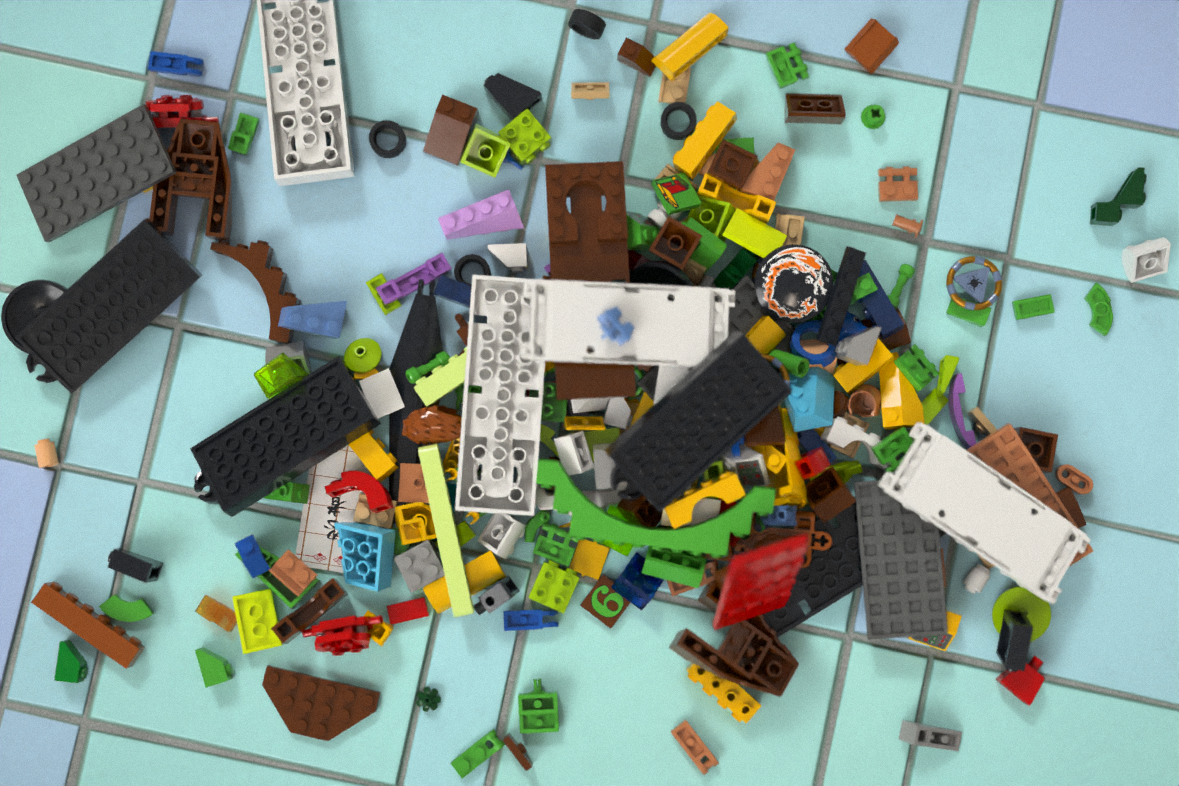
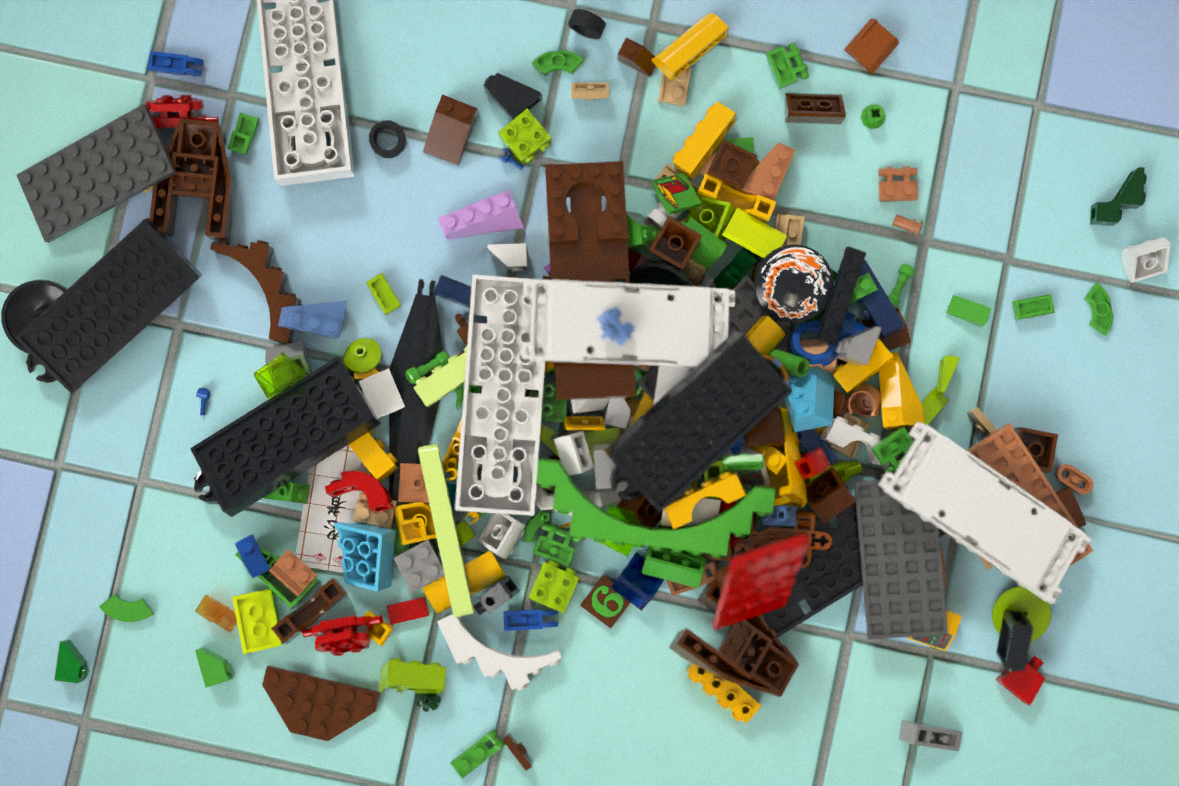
(46, 453): light nougat brick -> none
(87, 624): dark orange brick -> none
(134, 565): black slope -> none
(204, 394): none -> blue hand
(408, 283): medium lavender slope -> none
(412, 677): none -> lime wedge
(432, 425): dark orange head -> none
(467, 259): black tyre -> none
(485, 151): lime slope -> none
(491, 661): none -> white arch
(538, 710): bright green plate -> none
(558, 60): none -> bright green tile
(589, 558): yellow piece -> none
(685, 108): black tyre -> none
(694, 746): nougat plate -> none
(743, 462): none -> bright green plate
(913, 370): bright green plate -> none
(957, 387): medium lavender slope -> none
(974, 283): piece -> none
(976, 579): white brick -> none

